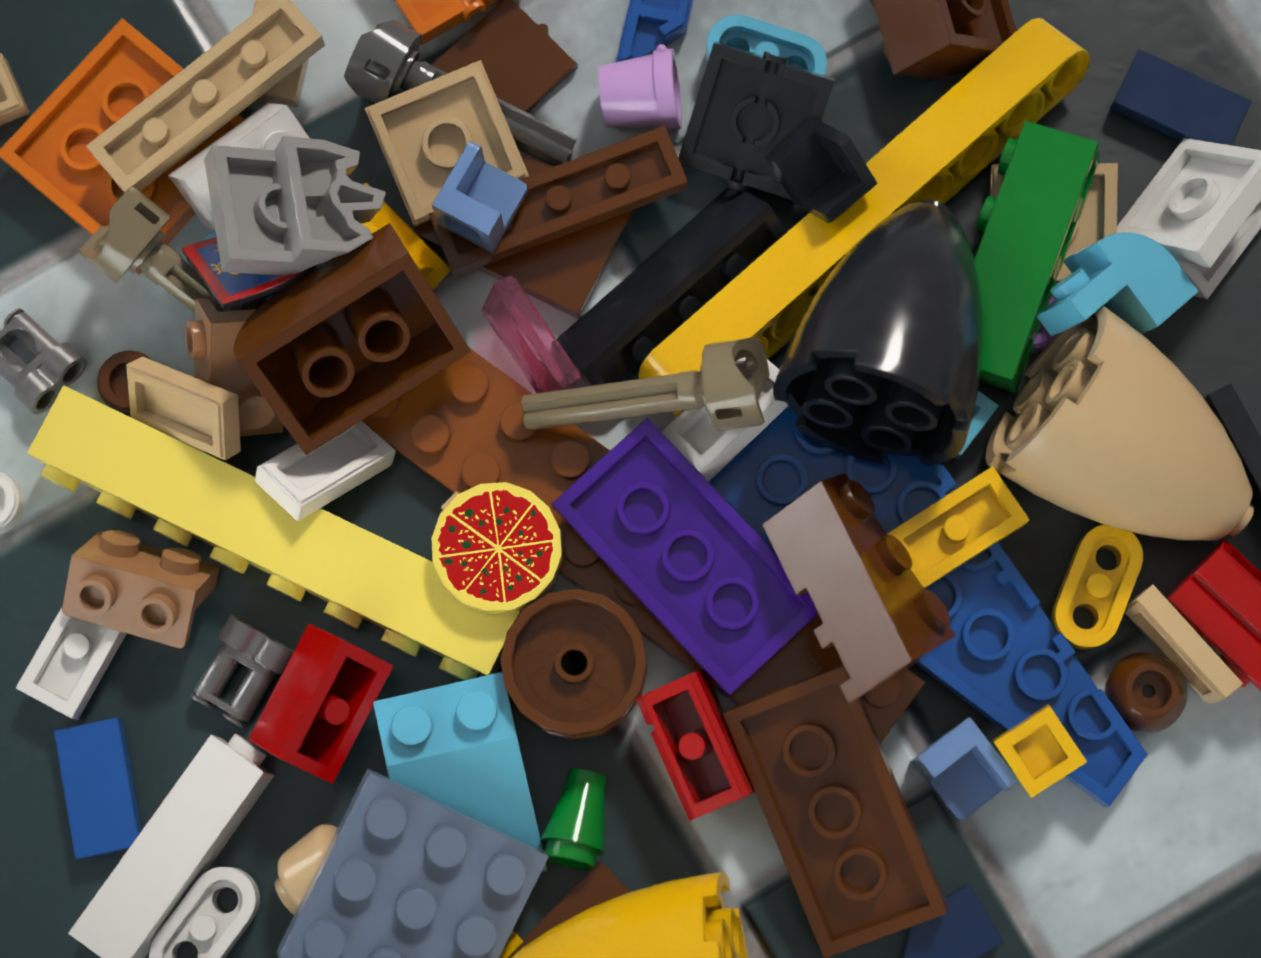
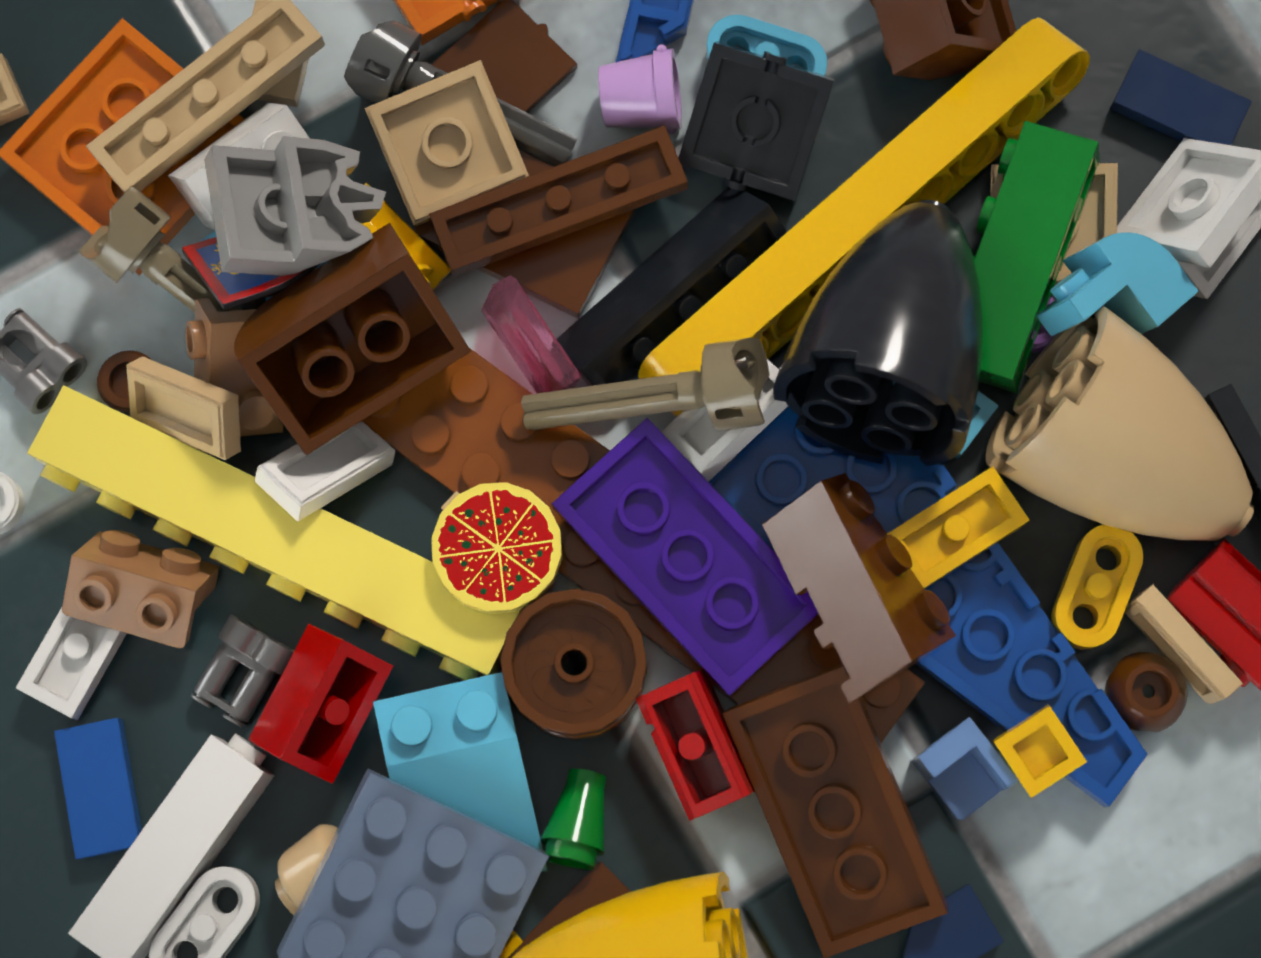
(478, 199): medium blue panel -> none
(821, 169): black panel -> none

